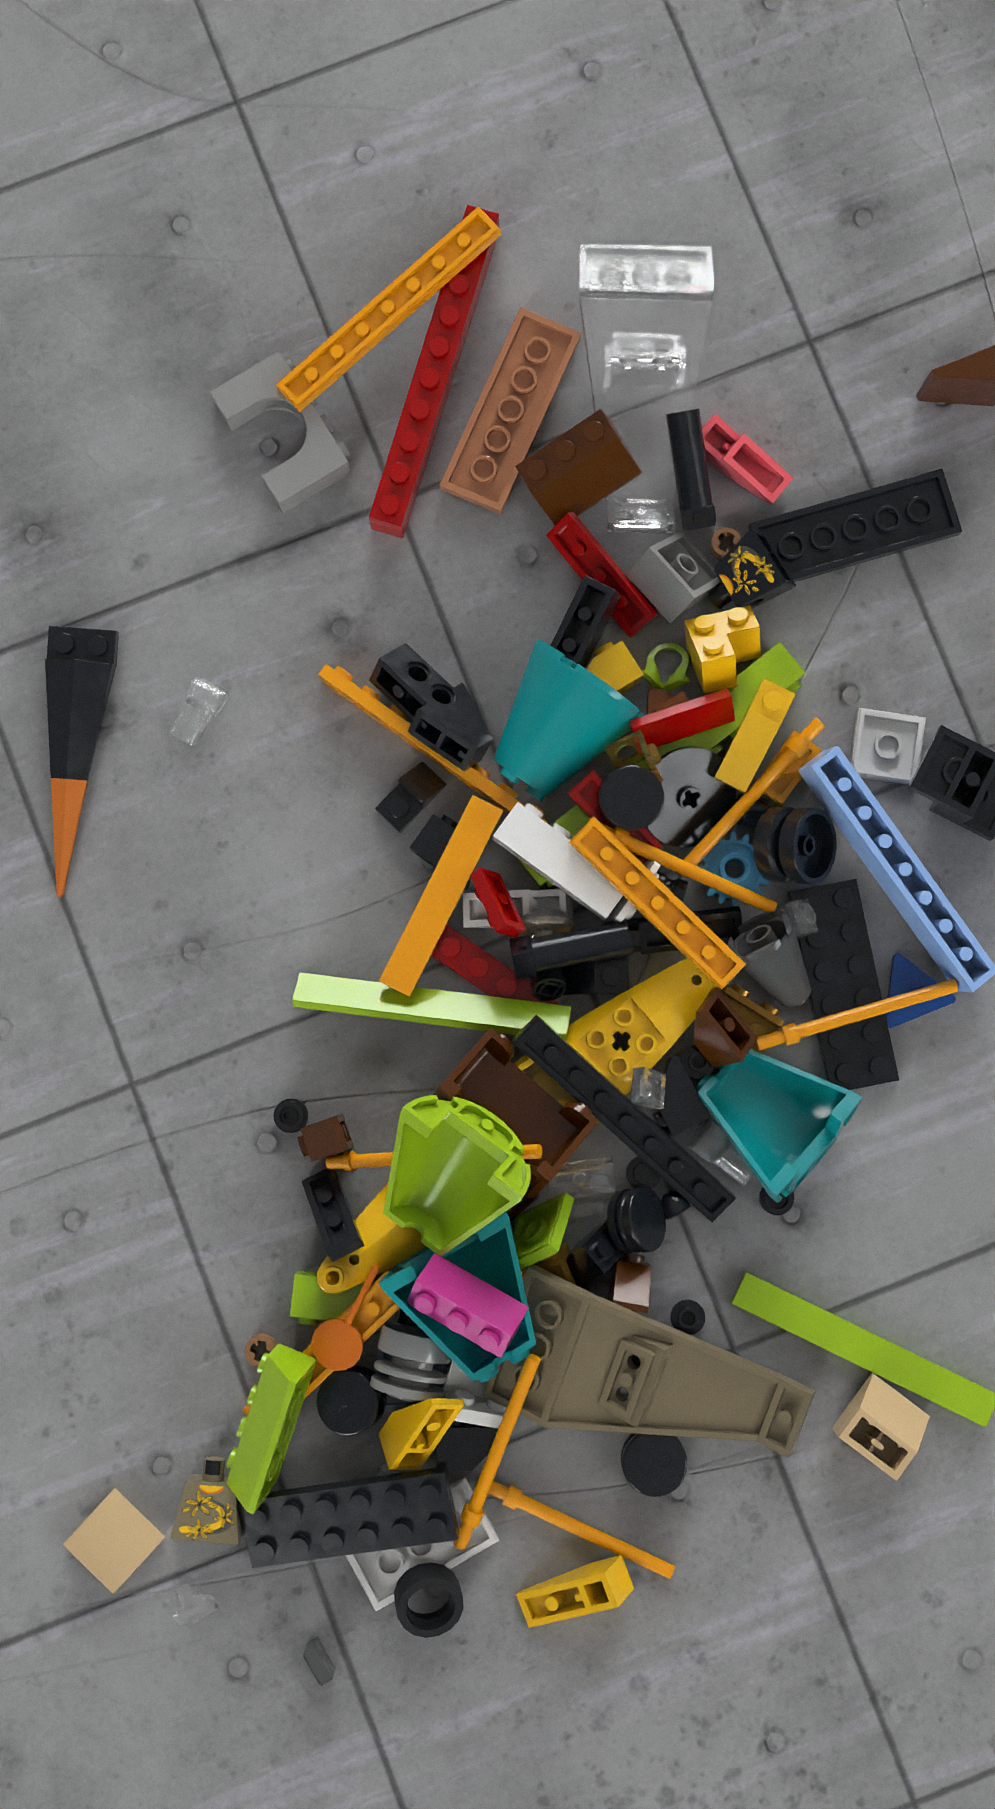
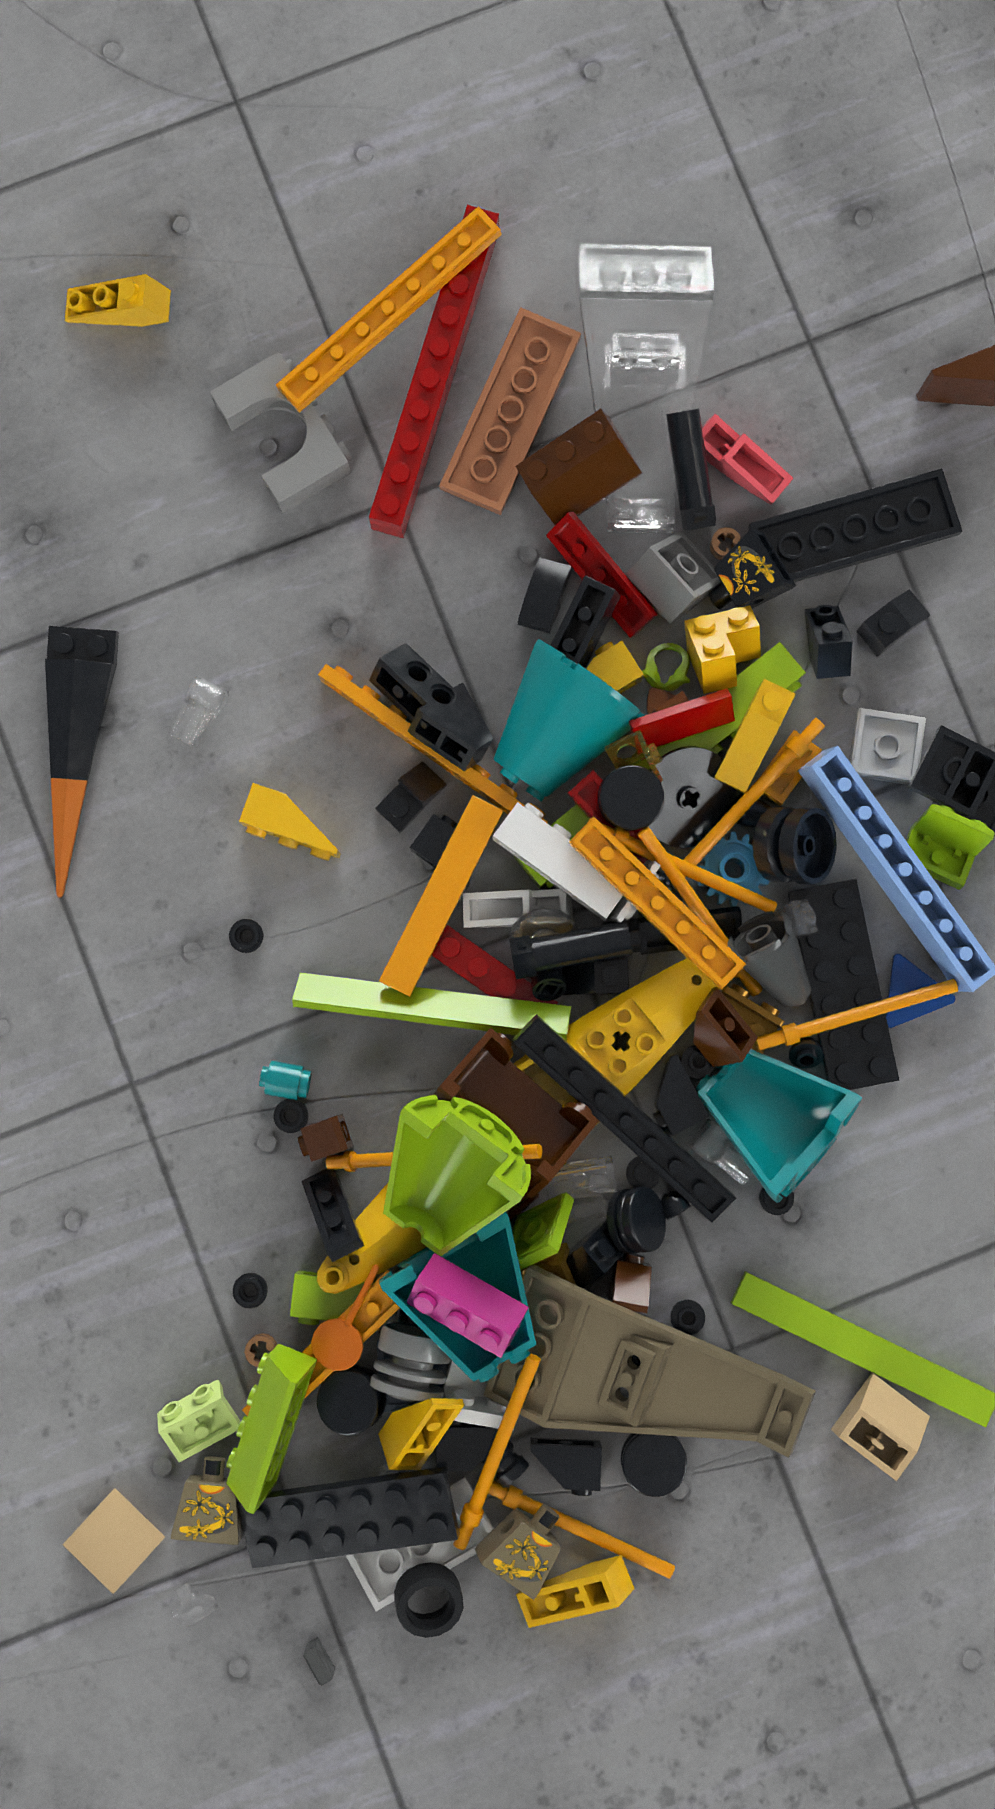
(121, 302): none -> yellow slope
(197, 1421): none -> yellowish green bracket
(236, 931): none -> black plate
(239, 1290): none -> black plate
(277, 815): none -> yellow slope
(285, 1080): none -> teal brick
(498, 903): red plate -> none
(510, 1467): none -> black wheel
(522, 1549): none -> dark tan torso
(544, 595): none -> black slope
(571, 1462): none -> black slope
(648, 1088): clear plate -> none
(691, 898): none -> light orange bar
(806, 1053): none -> black plate
(828, 642): none -> black slope
(892, 622): none -> black slope
(948, 843): none -> lime bracket

